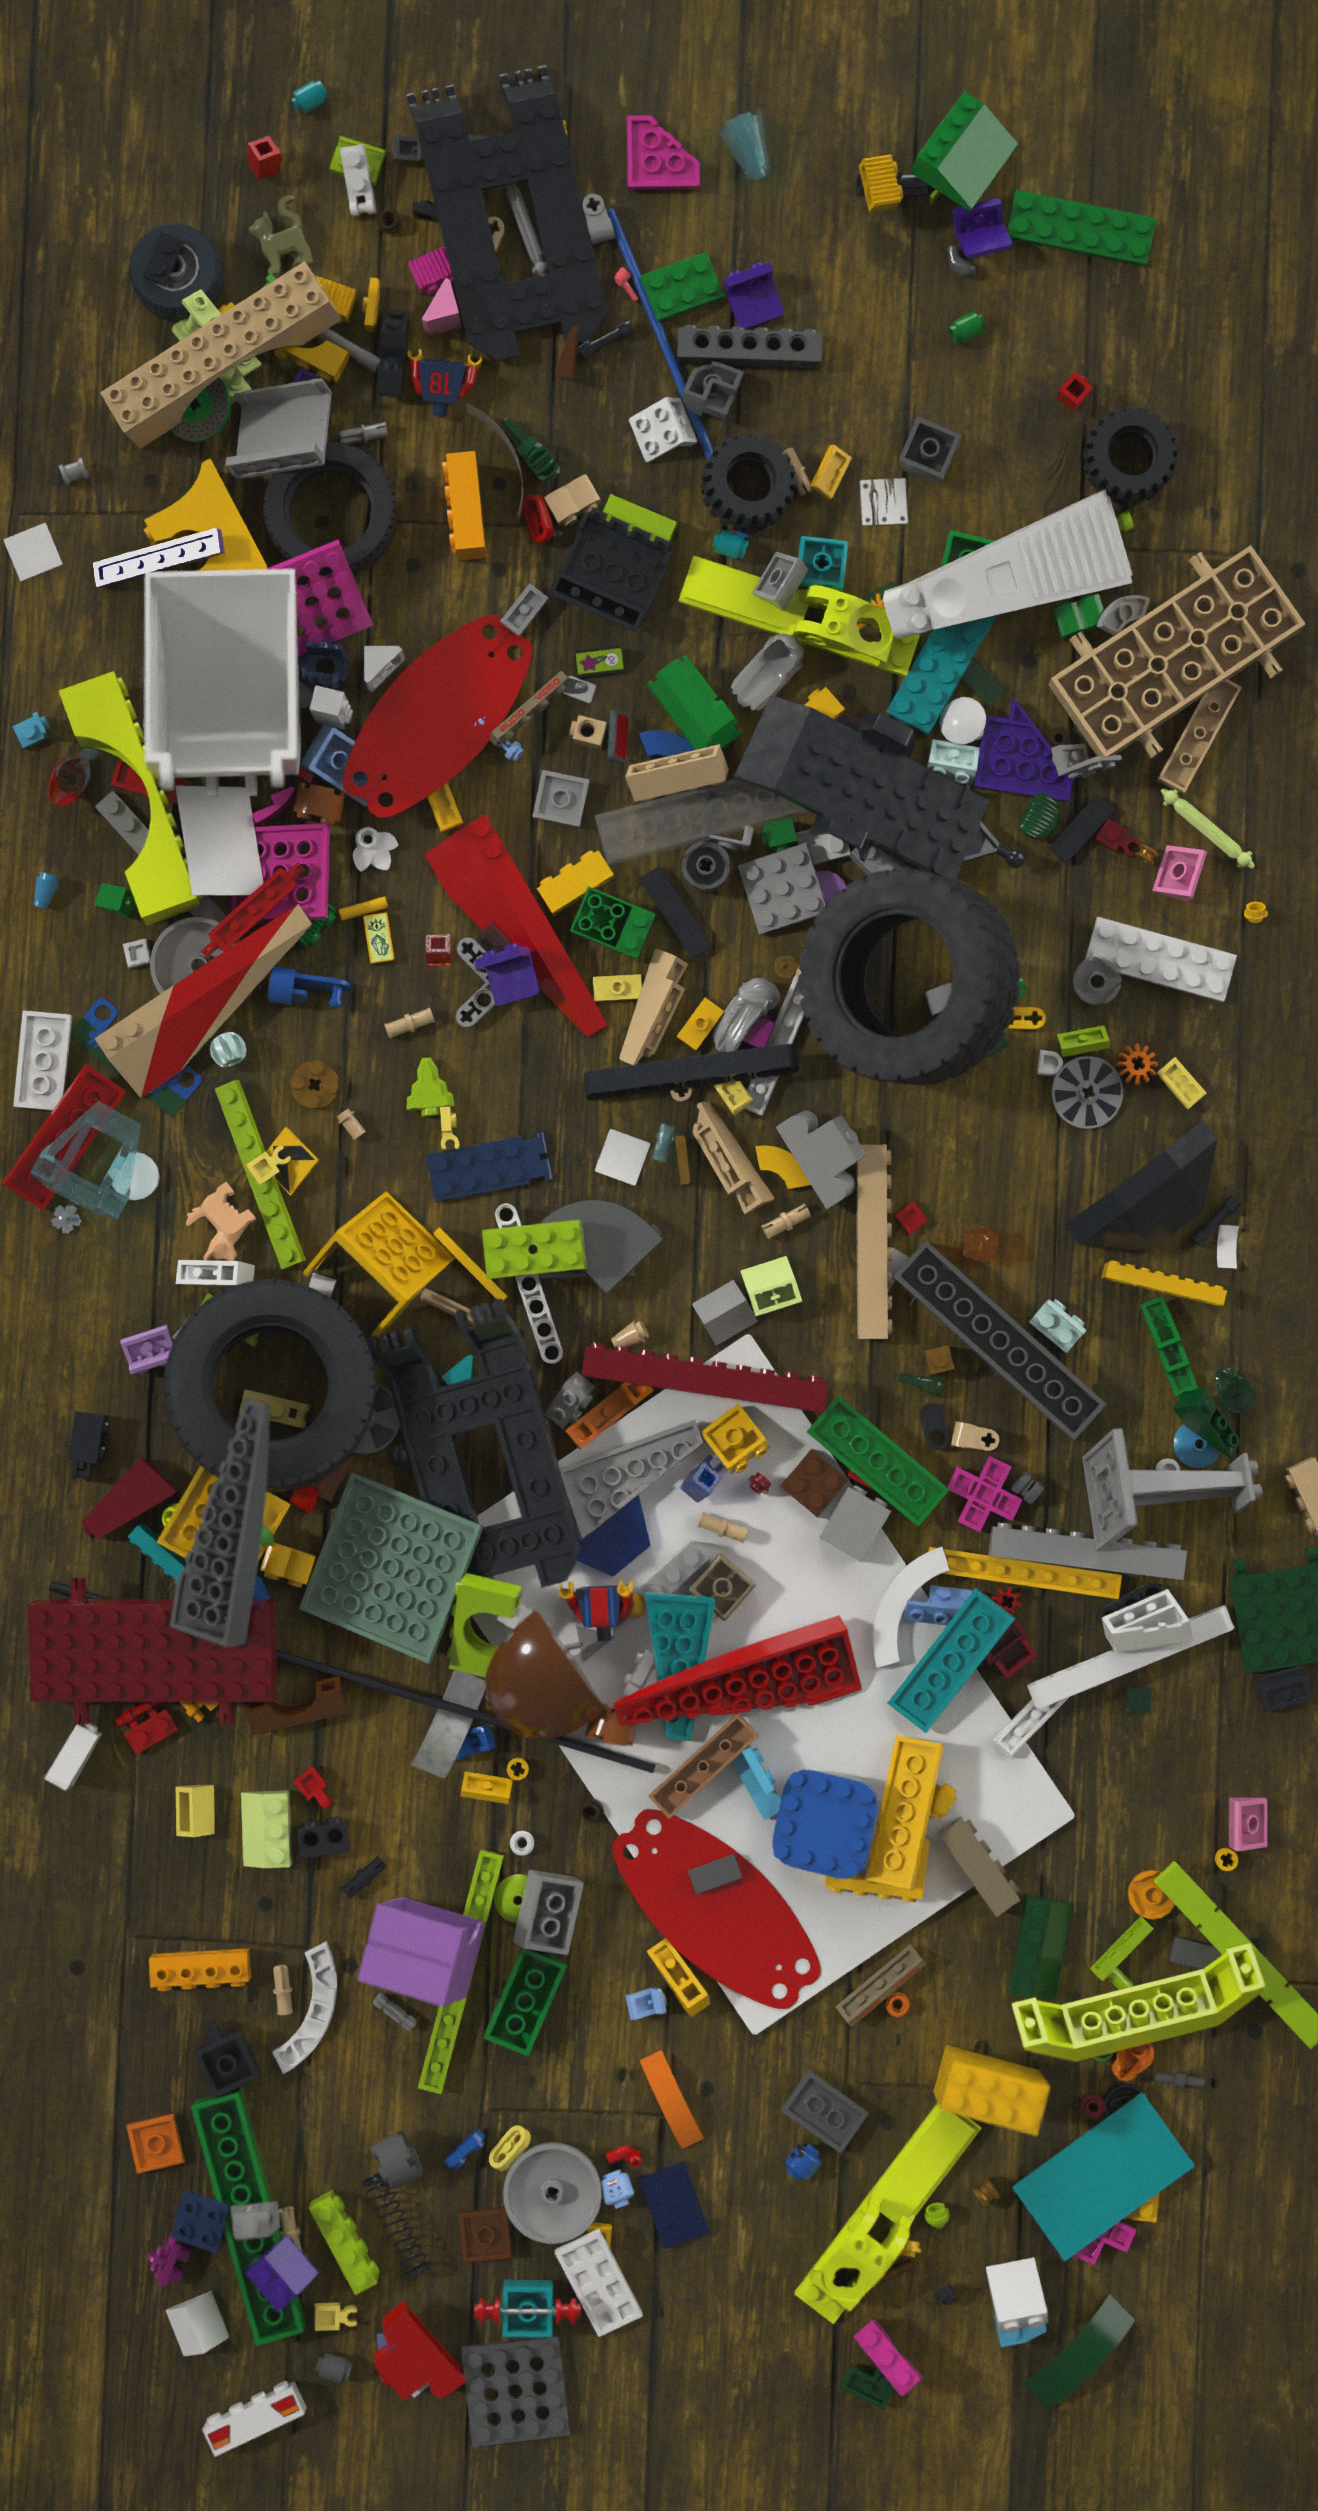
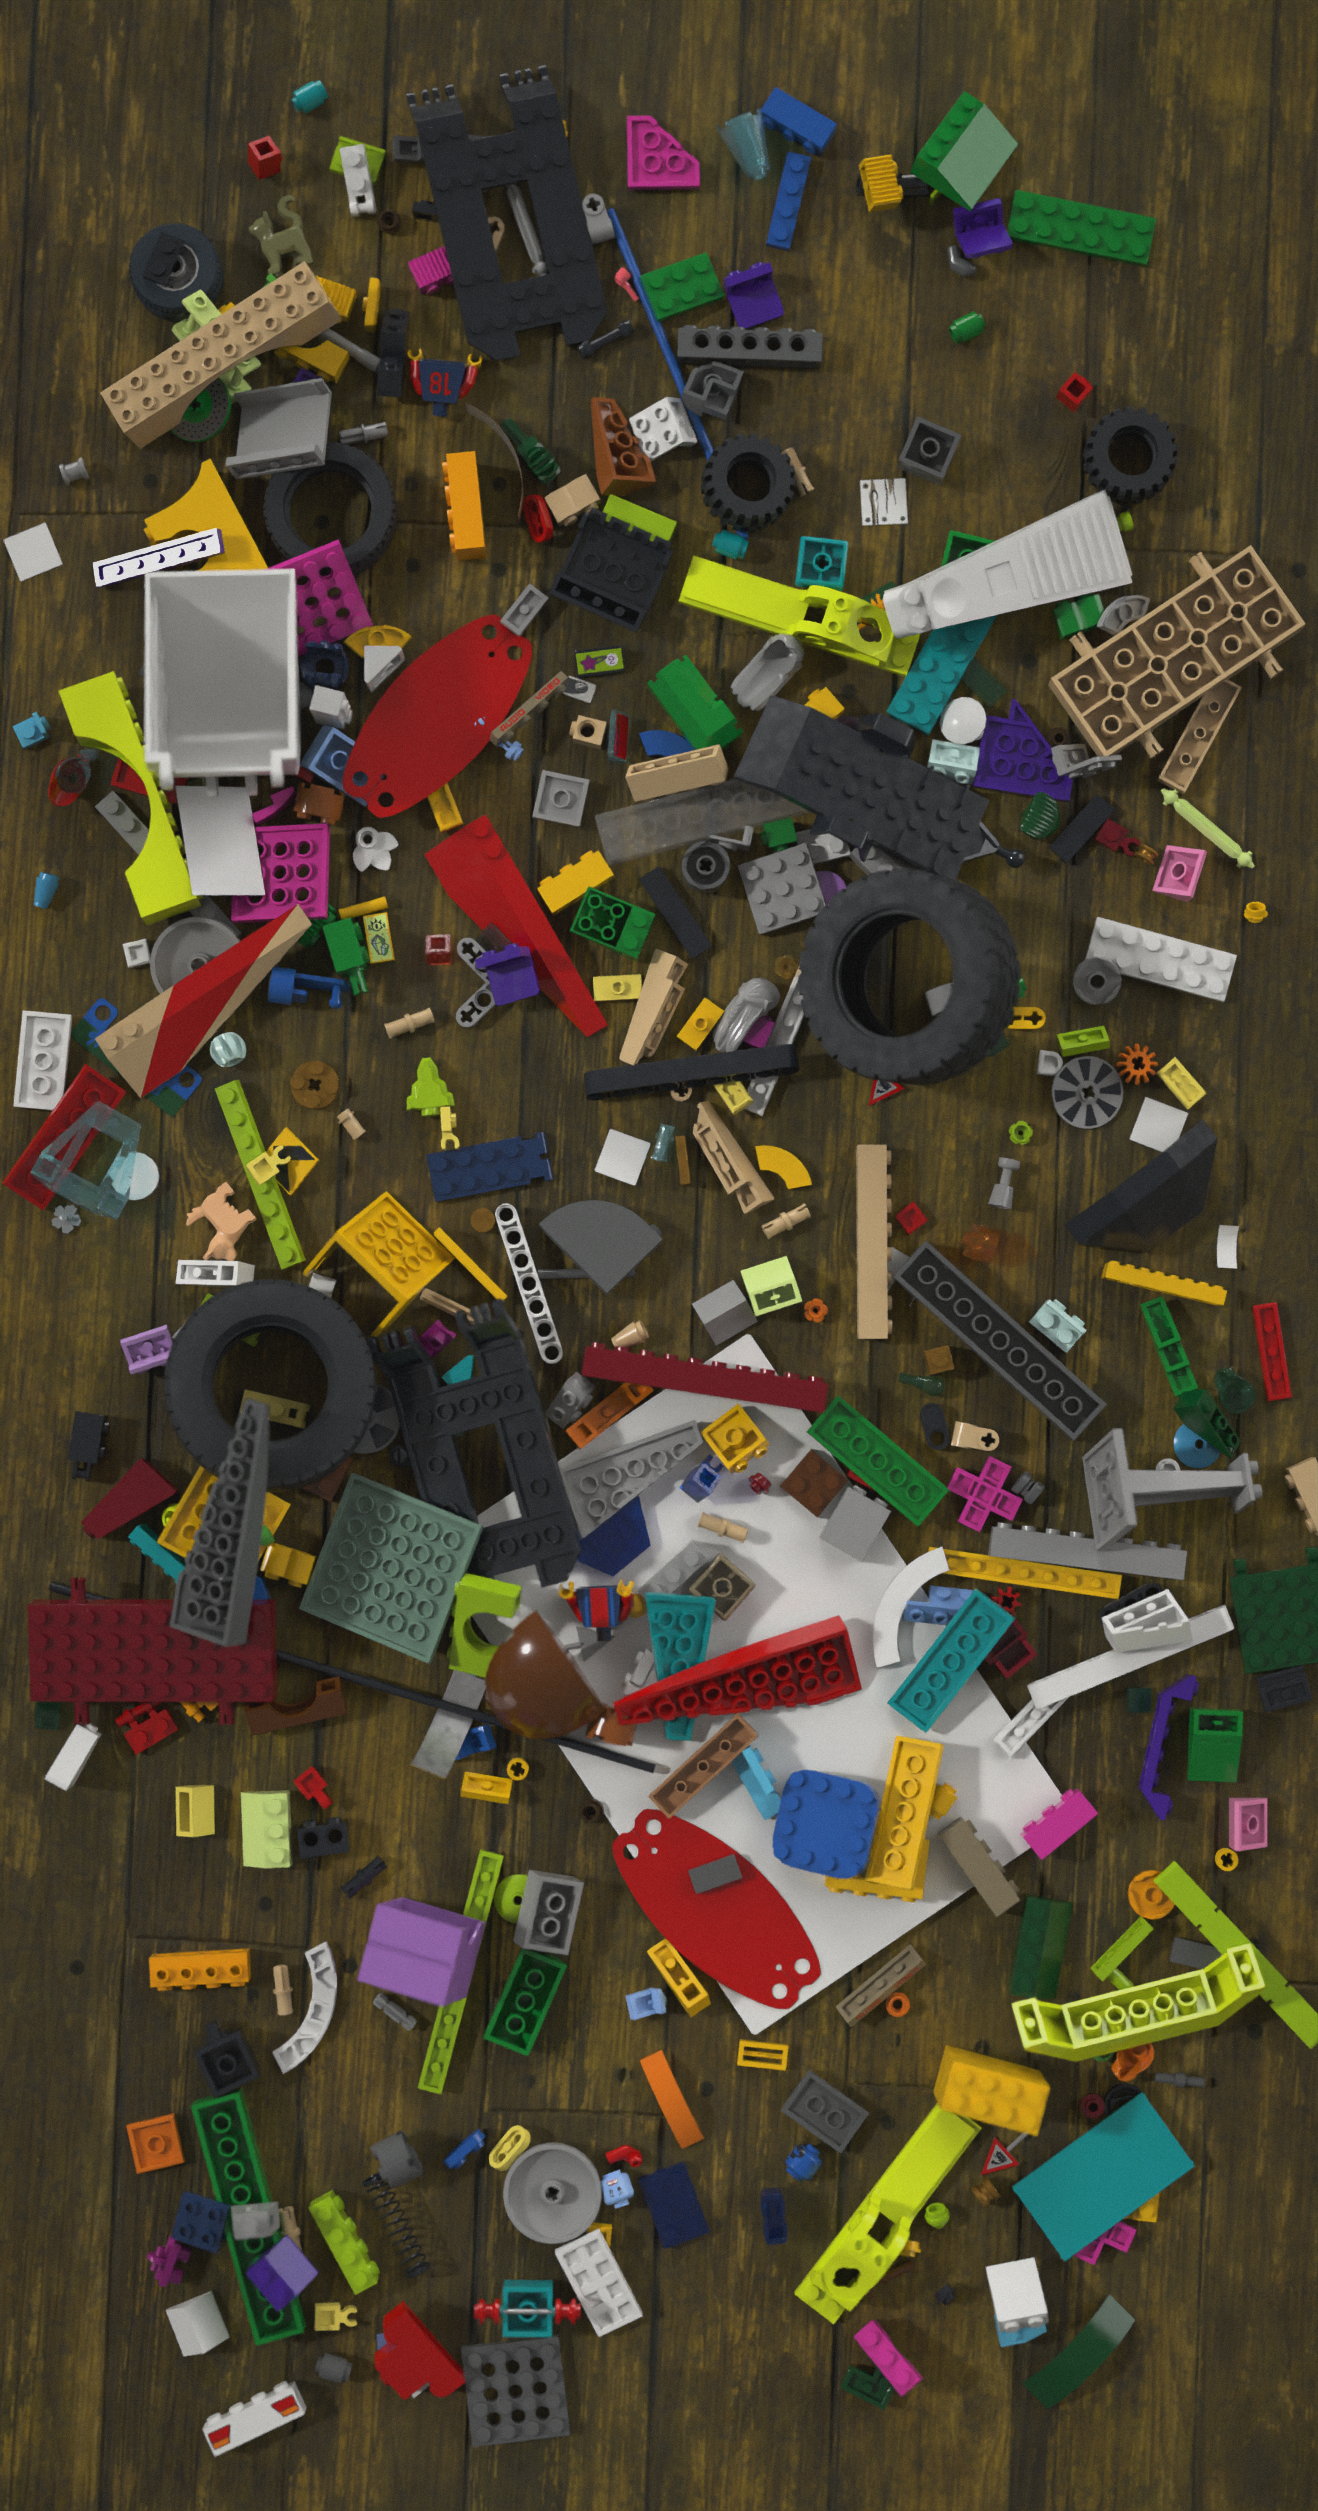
(47, 1715): none -> clear green slope
(115, 900): green brick -> none
(252, 910): red plate -> none
(305, 1498): red tile -> none
(347, 953): none -> green brick
(376, 636): none -> yellow tile
(436, 1338): none -> magenta hips
(443, 312): bright pink slope -> none
(483, 1220): none -> pearl gold tile
(484, 2234): reddish brown plate -> none
(522, 1850): white plate -> none
(558, 1245): lime brick -> none
(567, 362): reddish brown slope -> none
(618, 459): none -> dark orange wedge
(761, 2064): none -> yellow tile
(773, 2213): none -> clear blue brick
(780, 580): light grey slope -> none
(788, 201): none -> blue plate
(798, 122): none -> blue brick
(822, 1310): none -> orange plate
(823, 1153): light grey brick -> none
(830, 472): yellow plate -> none
(882, 1090): none -> piece
(999, 2156): none -> piece
(1003, 1193): none -> light grey piece
(1020, 1126): none -> lime plate
(1058, 1823): none -> dark pink brick
(1158, 1125): none -> white sticker
(1184, 1689): none -> dark purple slope
(1214, 1744): none -> green slope
(1229, 1206): black bar -> none
(1271, 1351): none -> red tile

